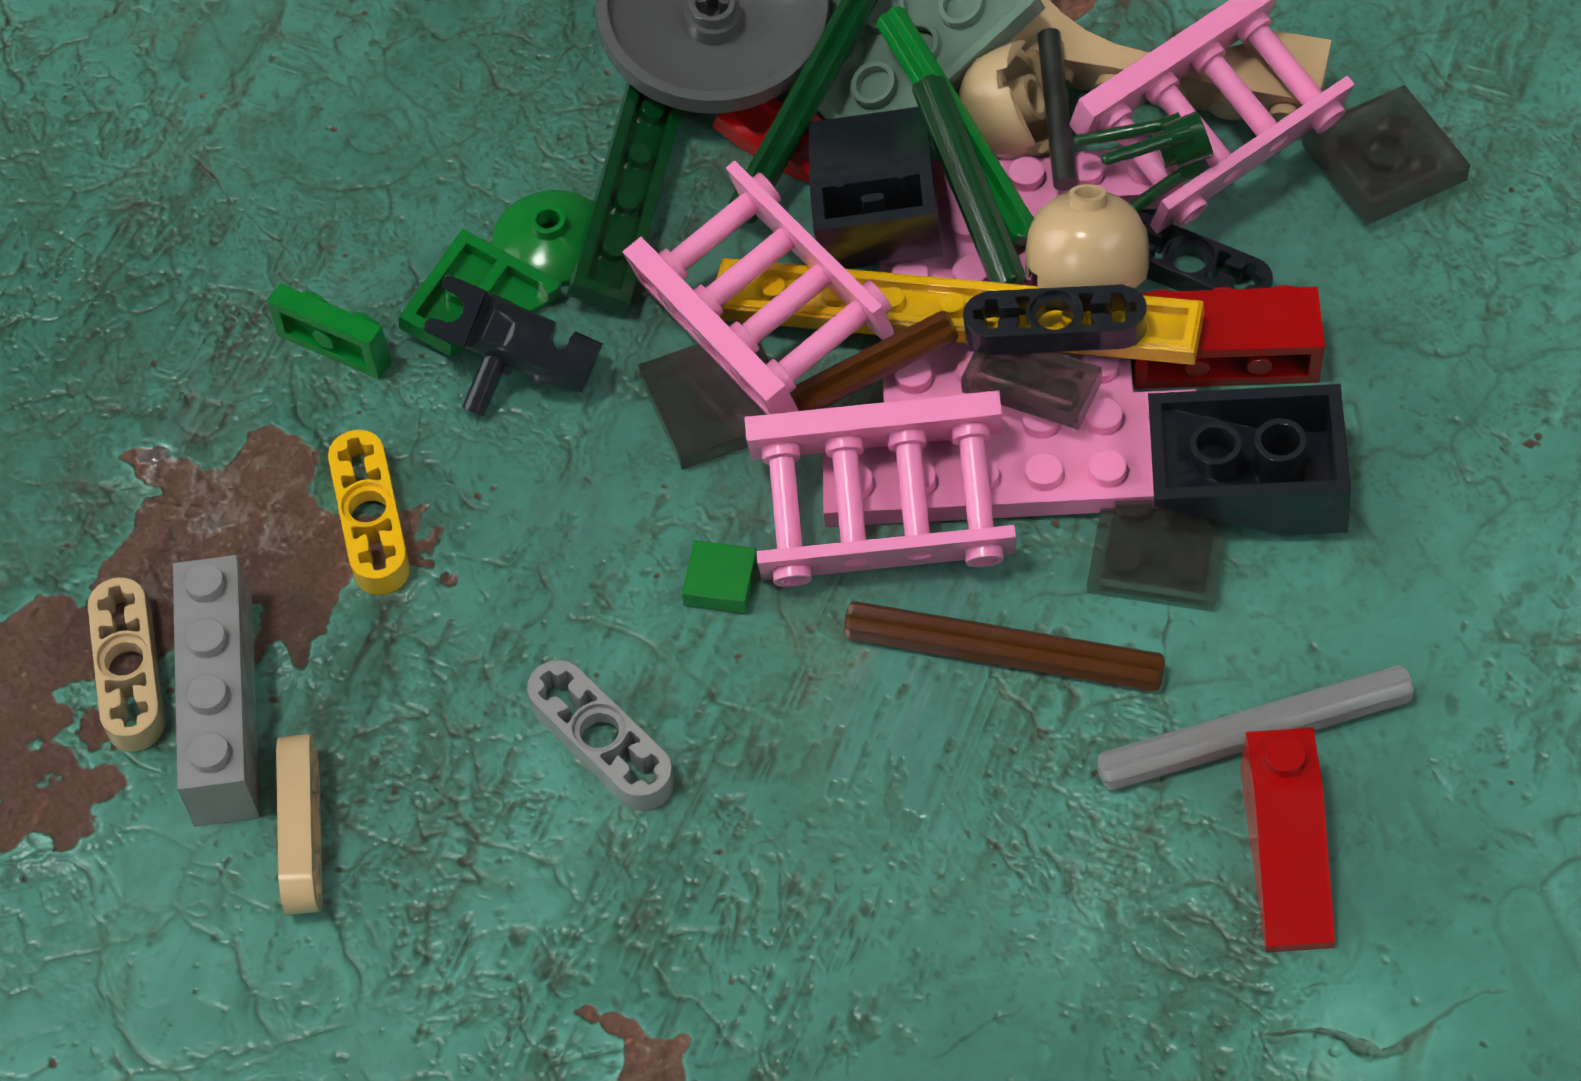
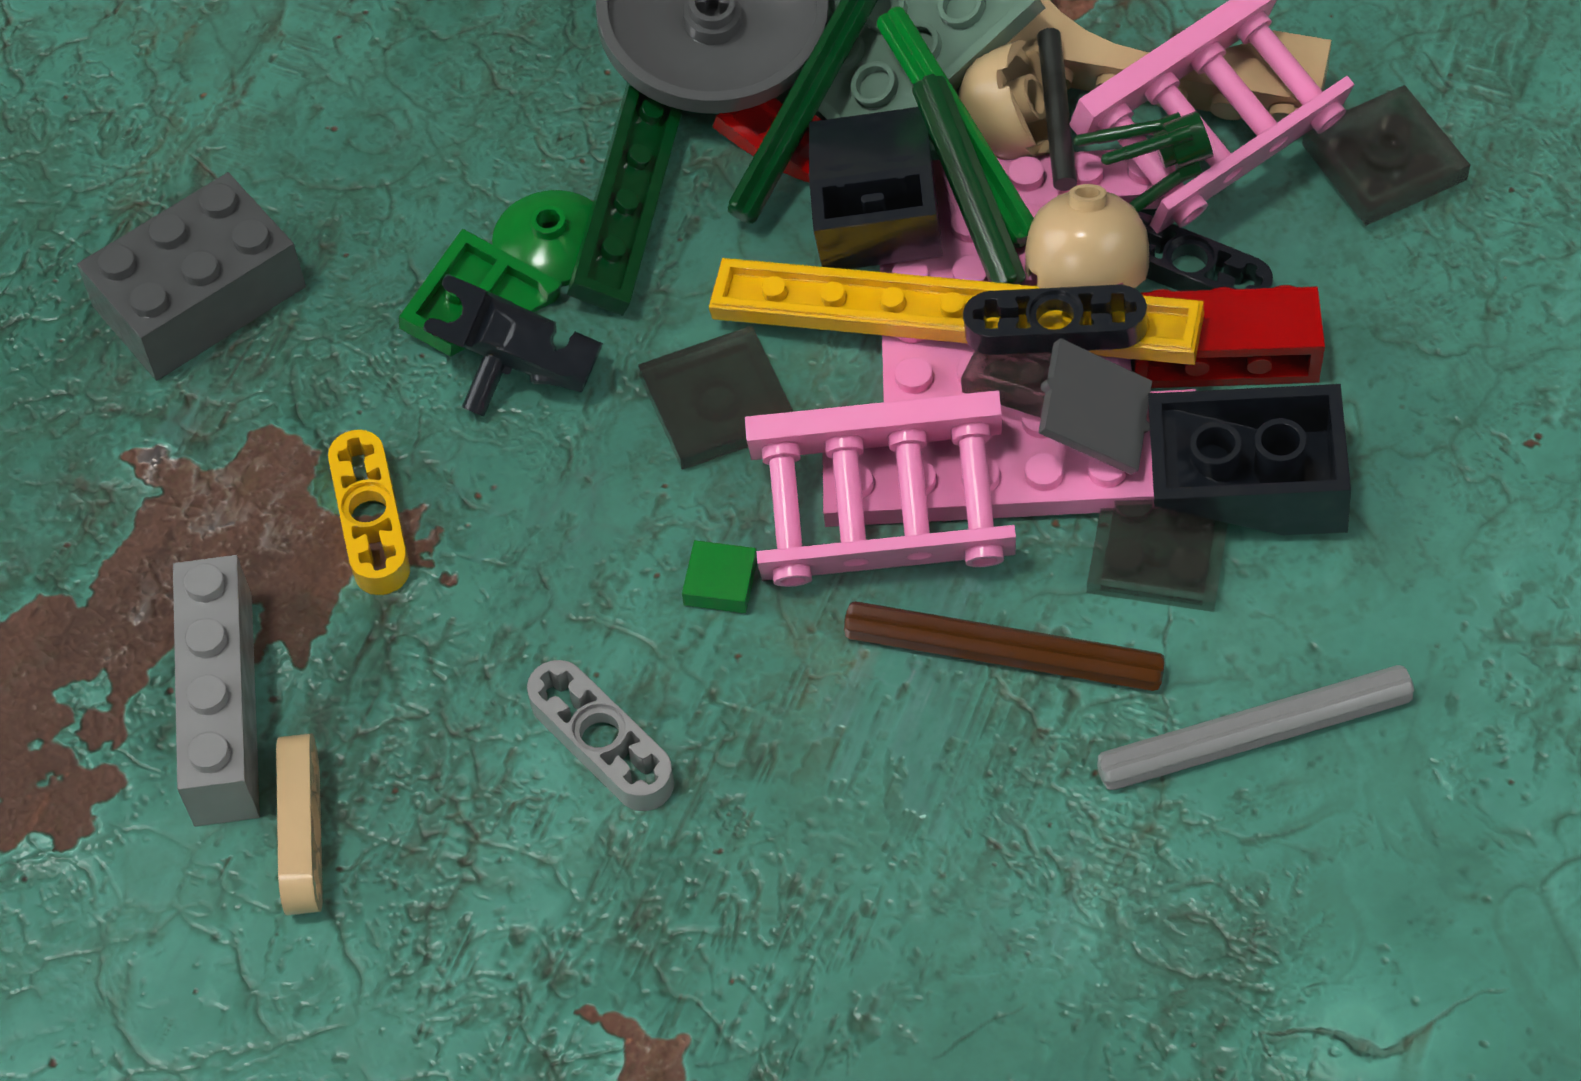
(143, 682): tan beam -> none
(192, 275): none -> dark grey brick
(329, 331): green plate -> none
(736, 345): bright pink fence -> none
(875, 362): reddish brown axle -> none
(1095, 406): none -> dark grey piece
(1288, 838): red slope -> none

